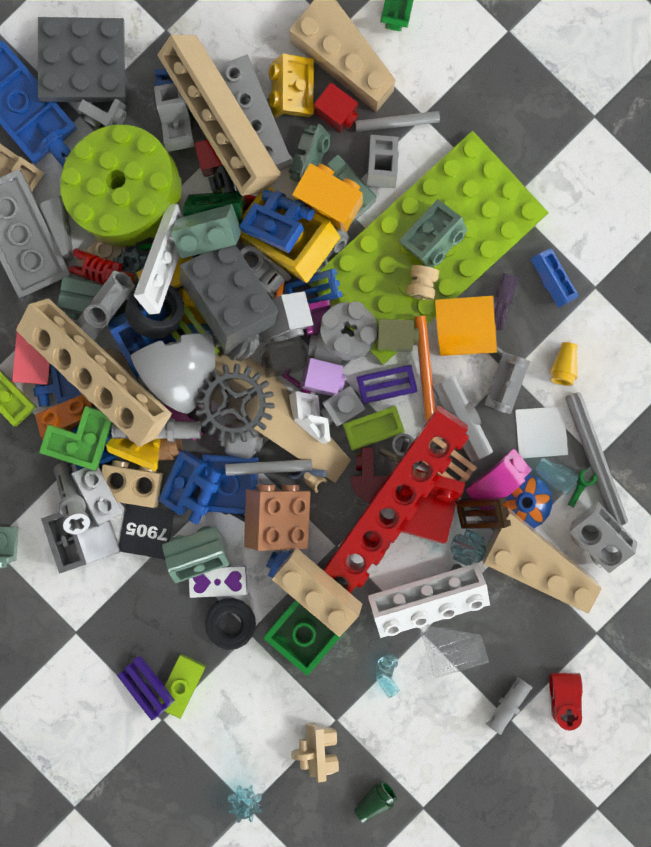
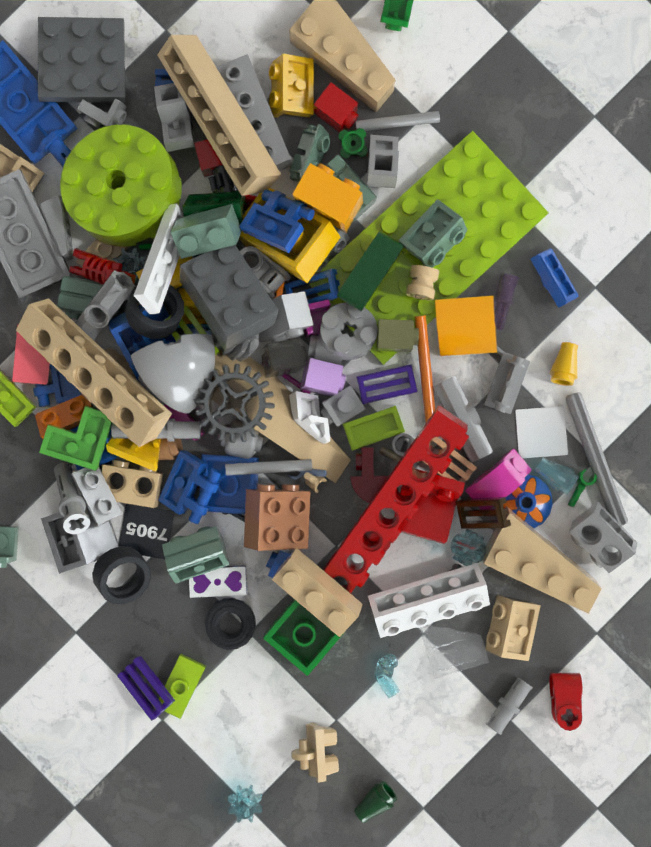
(132, 589): none -> black tyre
(357, 136): none -> green plate
(370, 271): none -> dark green beam
(512, 628): none -> tan bracket

